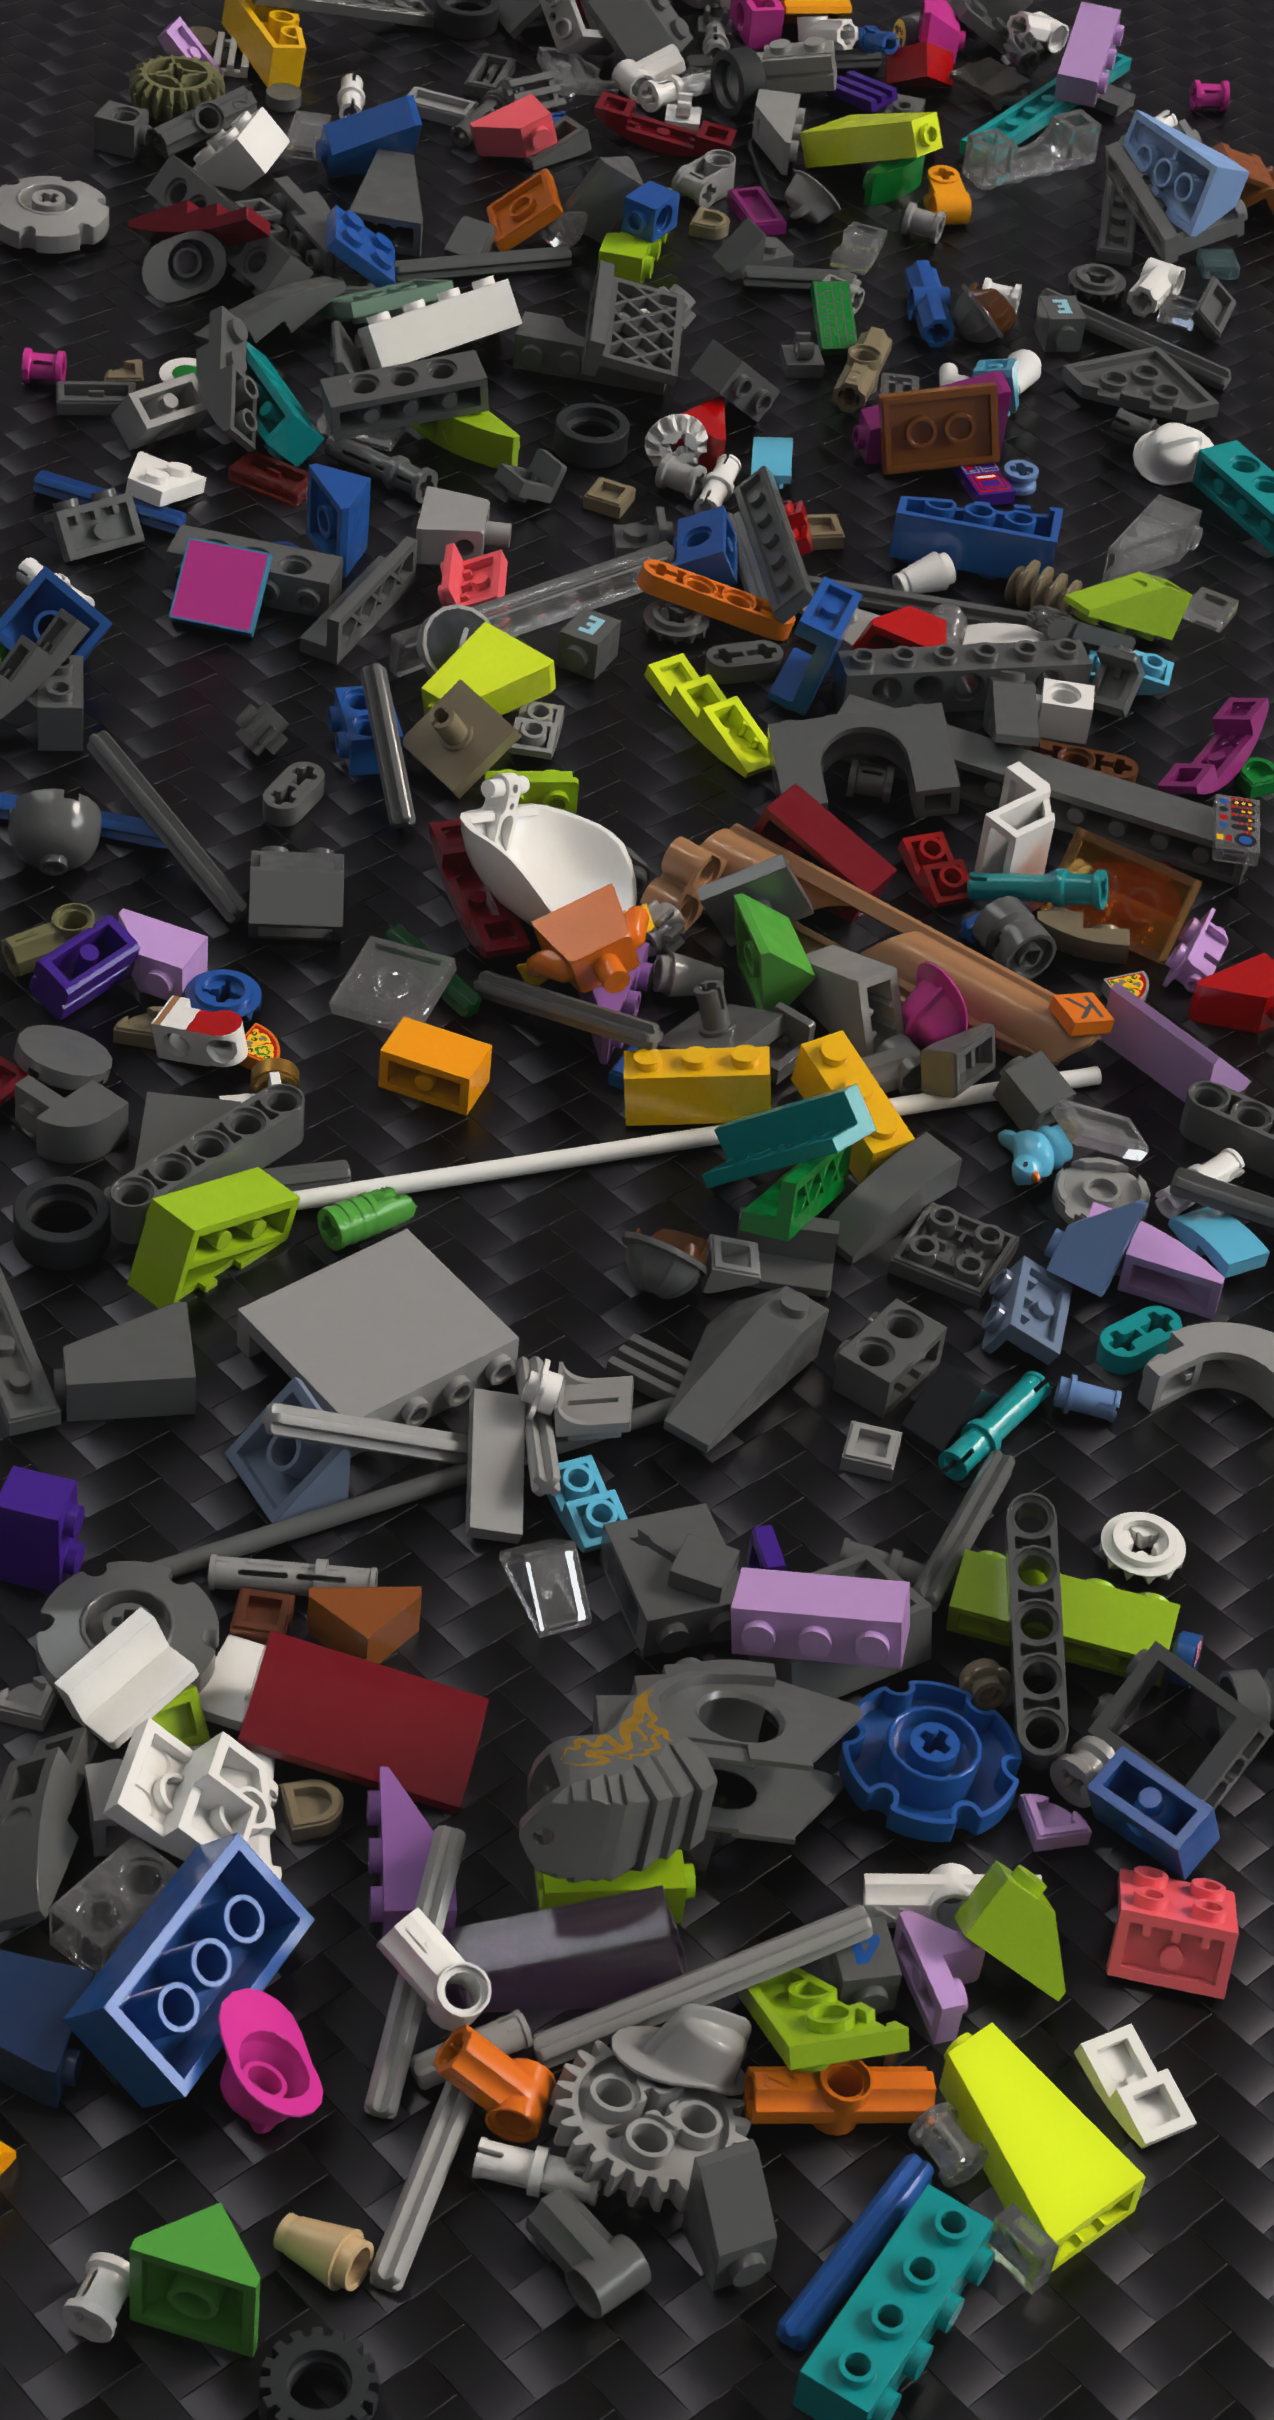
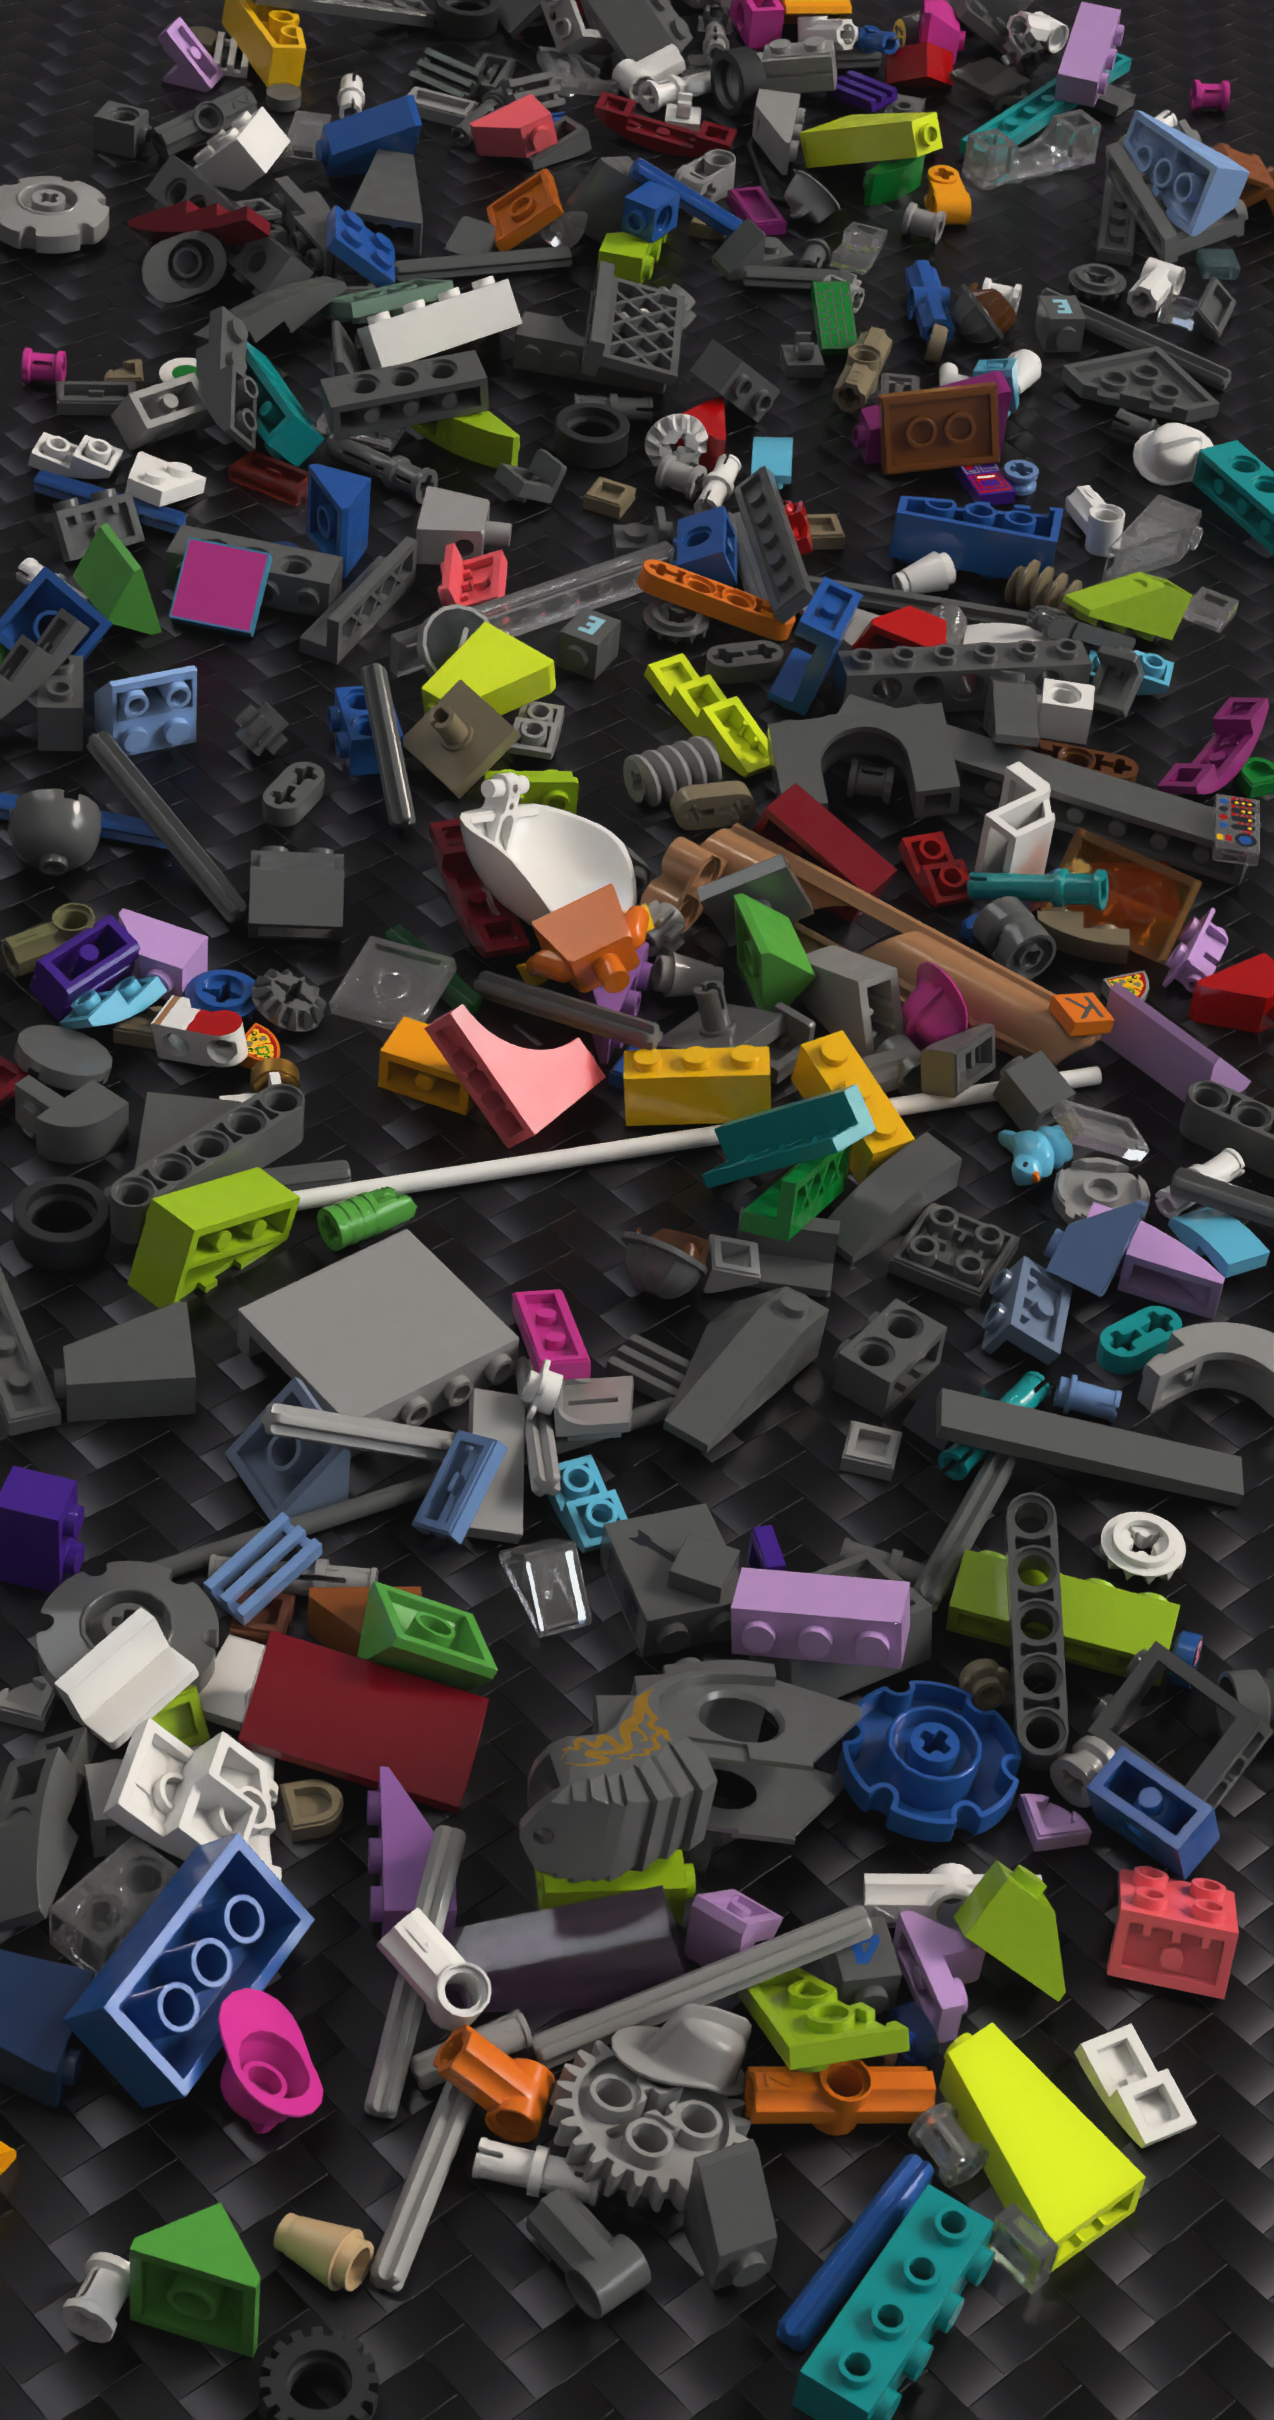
(89, 460): none -> white slope
(113, 1006): none -> medium azure slope
(116, 583): none -> bright green slope
(149, 710): none -> light blue slope
(174, 85): olive gear -> none
(293, 1537): none -> medium blue tile
(298, 1016): none -> dark grey gear
(424, 1639): none -> bright green slope
(434, 57): none -> pearl dark grey tile
(465, 1488): none -> medium blue tile
(511, 1084): none -> arch
(551, 1333): none -> dark pink tile
(625, 405): none -> dark grey pin
(670, 768): none -> light grey piece
(690, 200): none -> blue axle
(712, 805): none -> dark tan beam
(726, 1924): none -> lavender slope
(814, 254): none -> dark grey pin
(922, 2036): none -> clear blue tile
(936, 344): none -> dark tan tile
(1089, 1447): none -> dark grey tile
(1098, 520): none -> white piece

